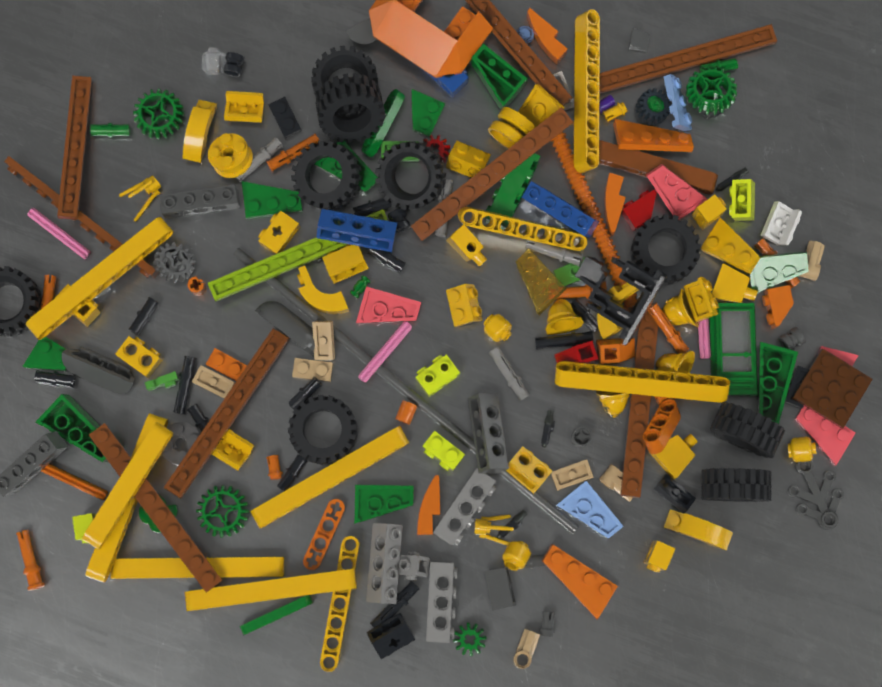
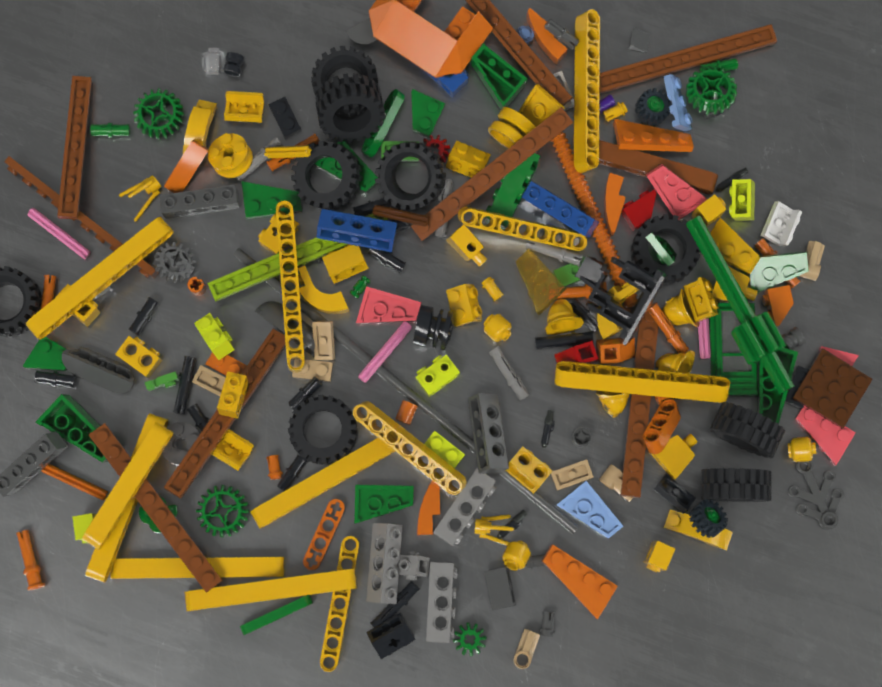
(186, 167): none -> orange slope
(214, 336): none -> neon yellow brick
(232, 395): none -> yellow brick
(286, 277): none -> yellow beam
(287, 151): none -> yellow axle
(400, 215): none -> reddish brown axle
(419, 448): none -> yellow beam
(433, 327): none -> black wheel
(492, 288): none -> yellow pin
(561, 34): none -> dark grey axle
(665, 252): none -> green wing
(708, 518): none -> black wheel
(757, 335): none -> green axle

